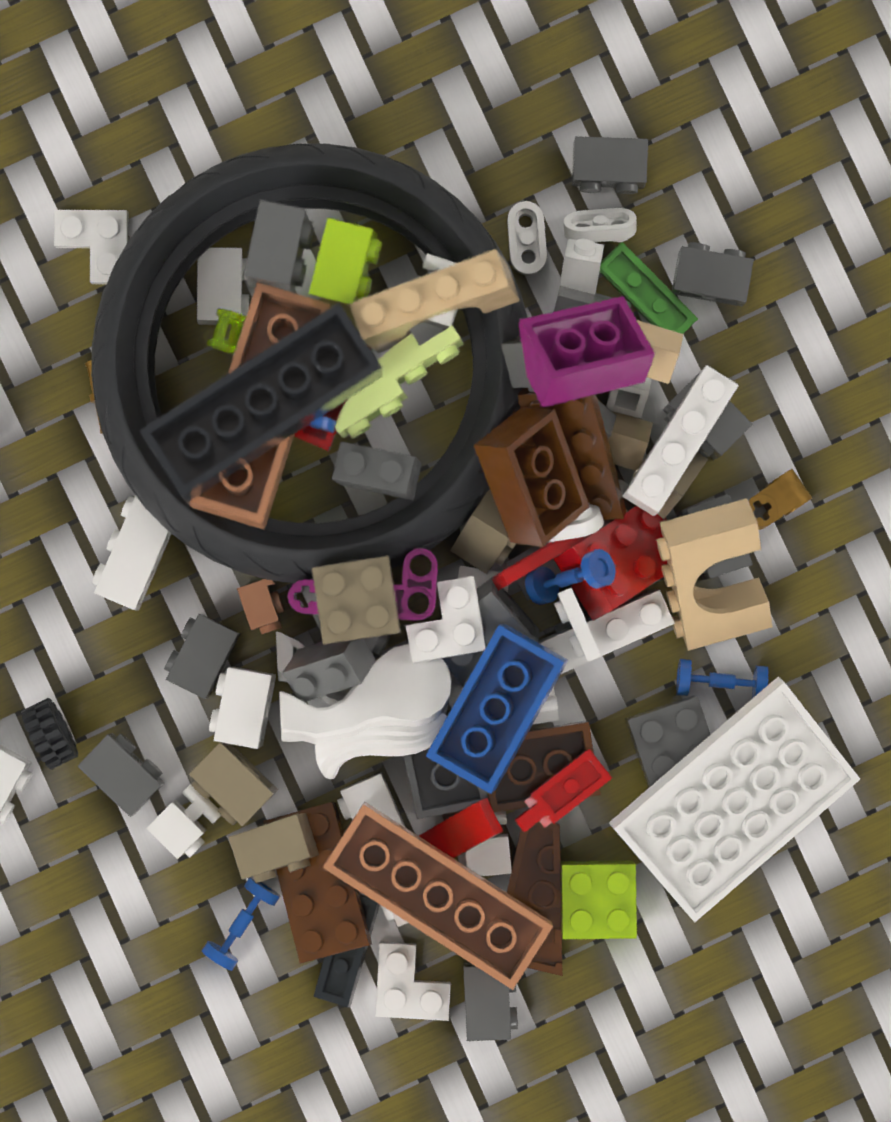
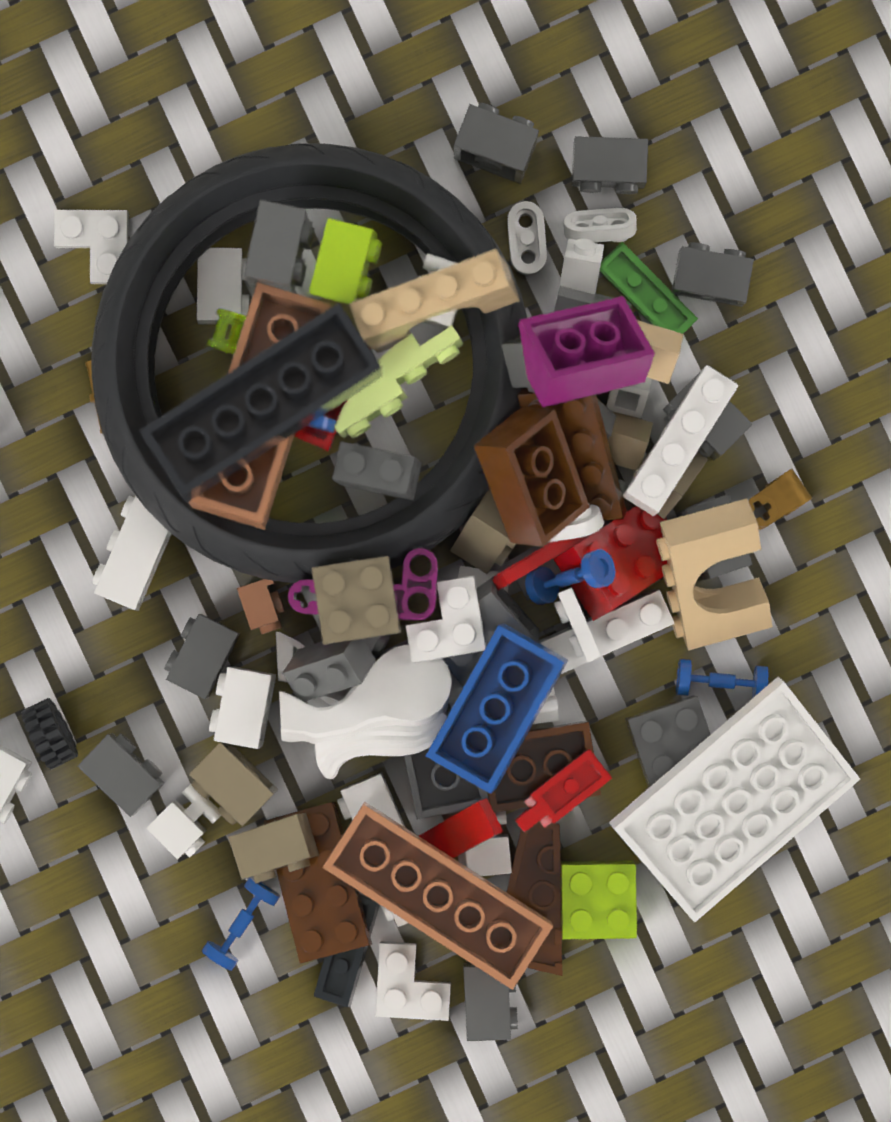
(496, 142): none -> dark grey brick

